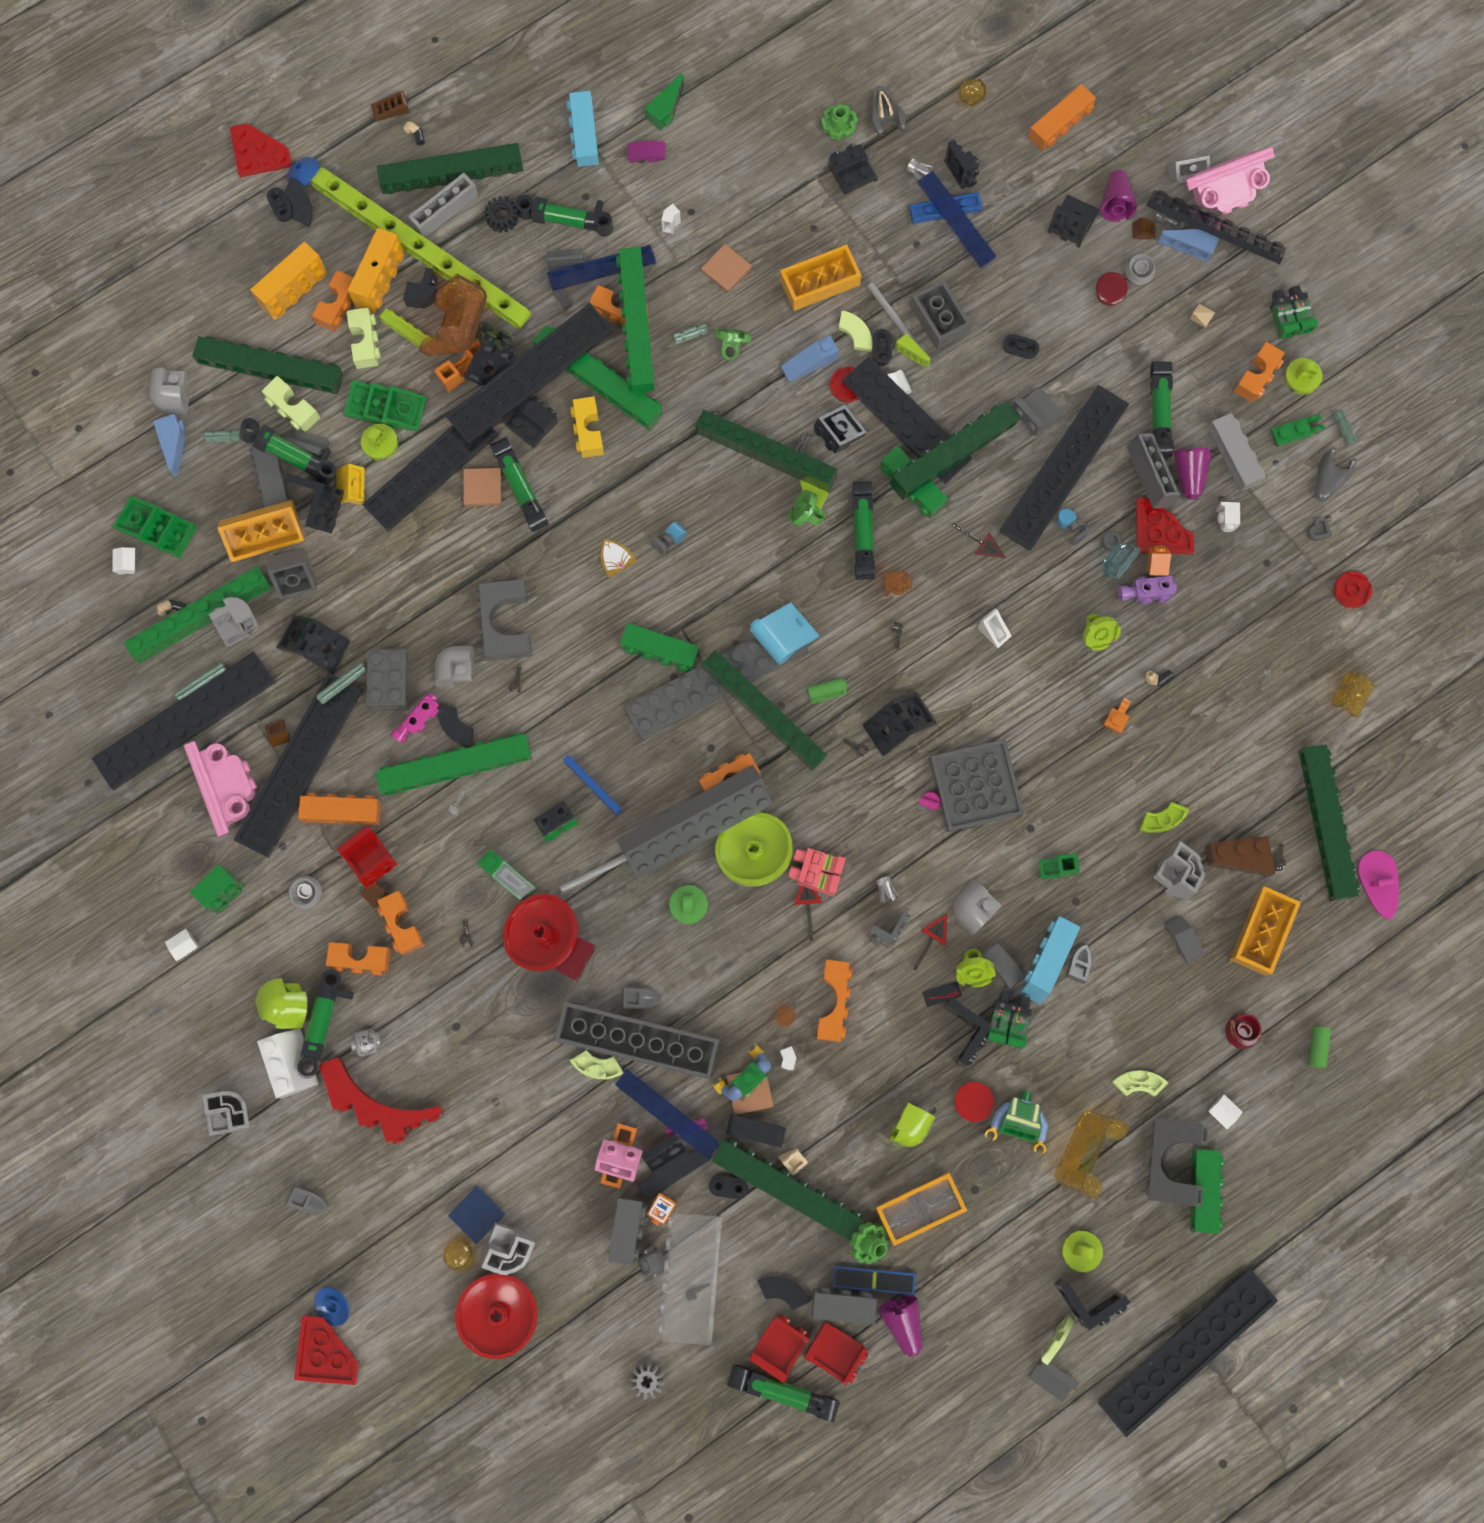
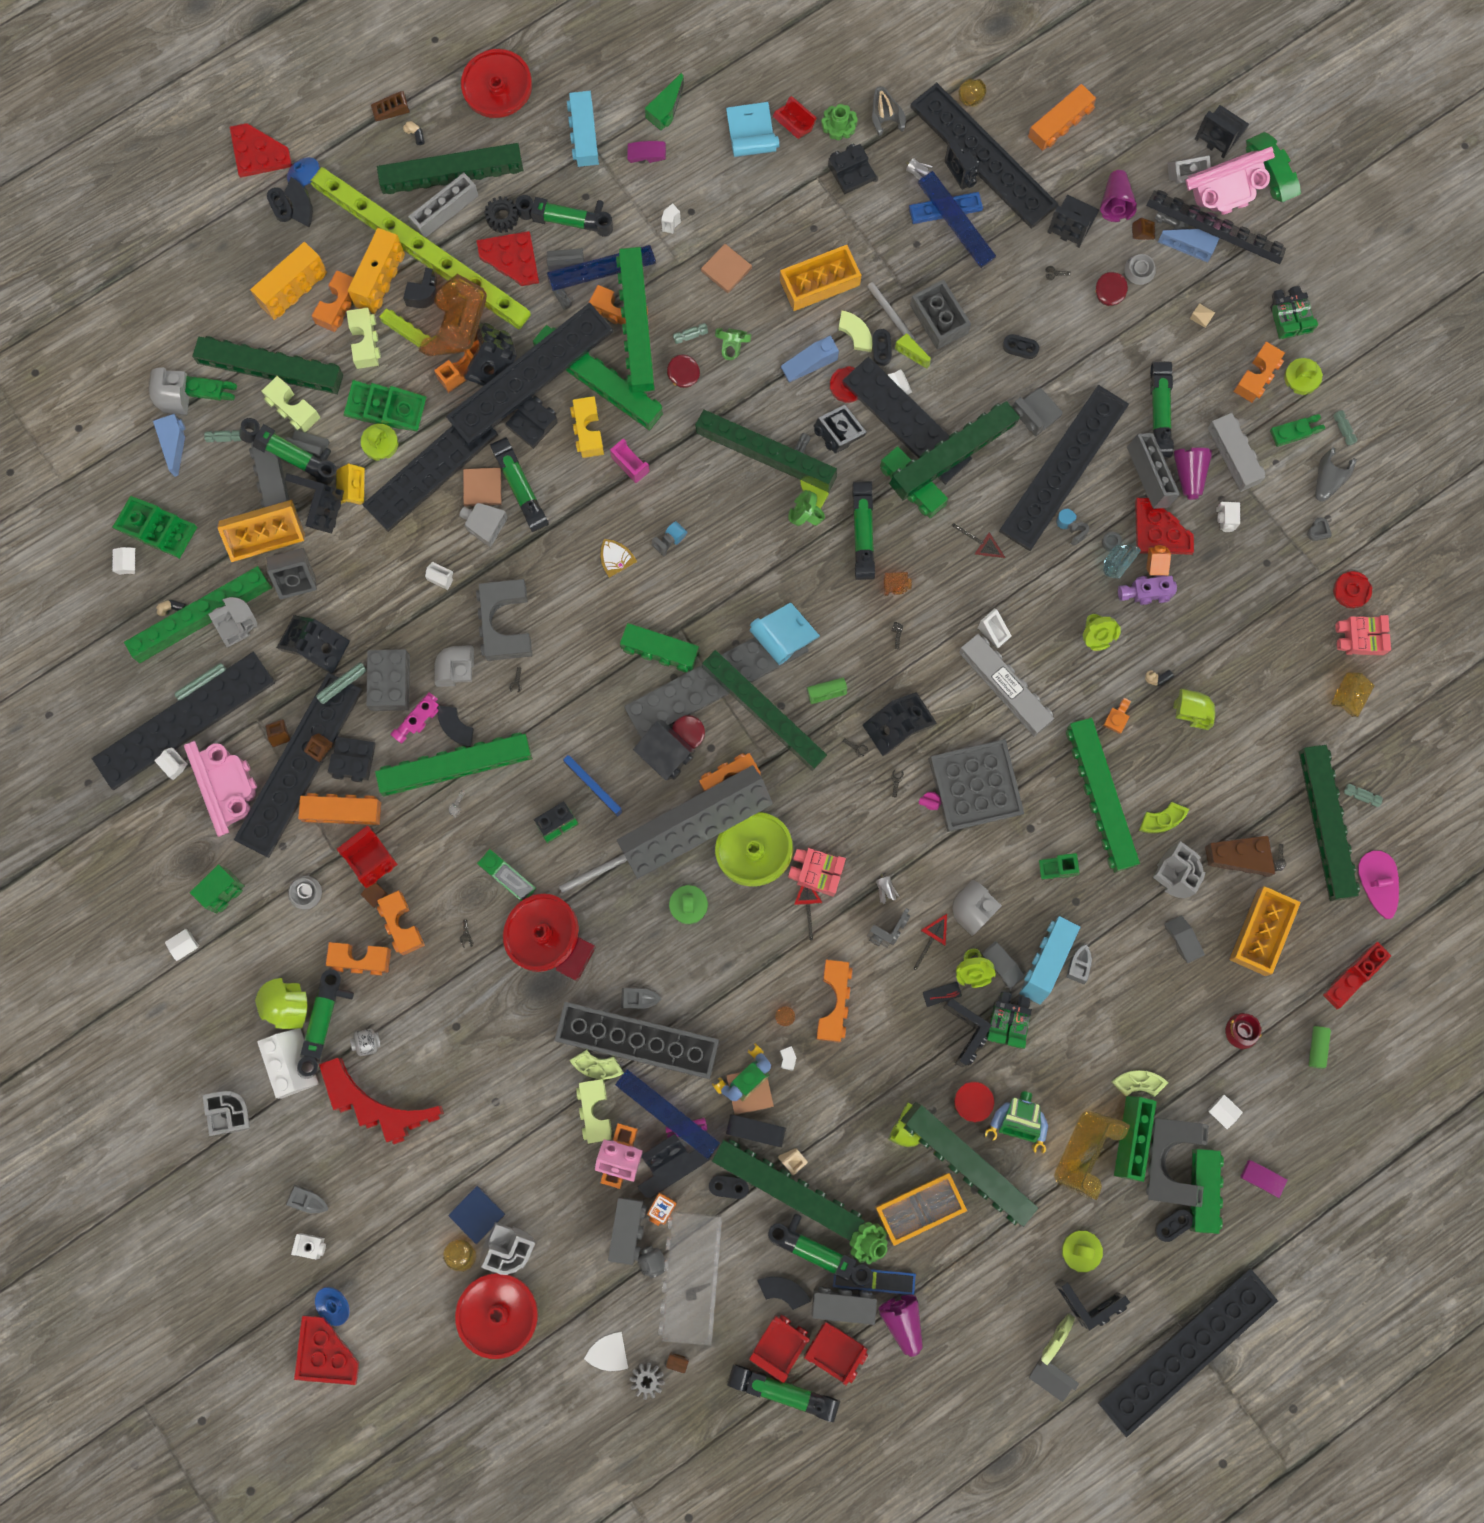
(171, 763): none -> white piece
(209, 388): none -> green hinge
(317, 1244): none -> white brick
(318, 747): none -> reddish brown slope
(351, 759): none -> black plate
(439, 575): none -> white piece
(484, 522): none -> light grey torso
(496, 83): none -> red dish
(511, 256): none -> red plate
(590, 1094): none -> yellowish green arch
(608, 1353): none -> white sticker
(629, 461): none -> dark pink panel
(664, 750): none -> black brick
(677, 1362): none -> reddish brown slope
(683, 371): none -> dark red piece
(690, 730): none -> dark red piece
(751, 129): none -> medium azure door
(795, 118): none -> red bracket
(817, 1253): none -> piece
(896, 780): none -> clear smoke hand
(969, 1164): none -> dark green brick
(995, 164): none -> black plate
(1006, 684): none -> light grey brick
(1055, 273): none -> clear smoke hand
(1102, 795): none -> green brick
(1134, 1147): none -> green brick
(1174, 1227): none -> black plate
(1195, 708): none -> lime brick
(1221, 130): none -> black bracket
(1263, 1178): none -> magenta slope
(1282, 181): none -> green brick
(1356, 975): none -> red slope
(1363, 795): none -> sand green axle
(1364, 635): none -> coral hips

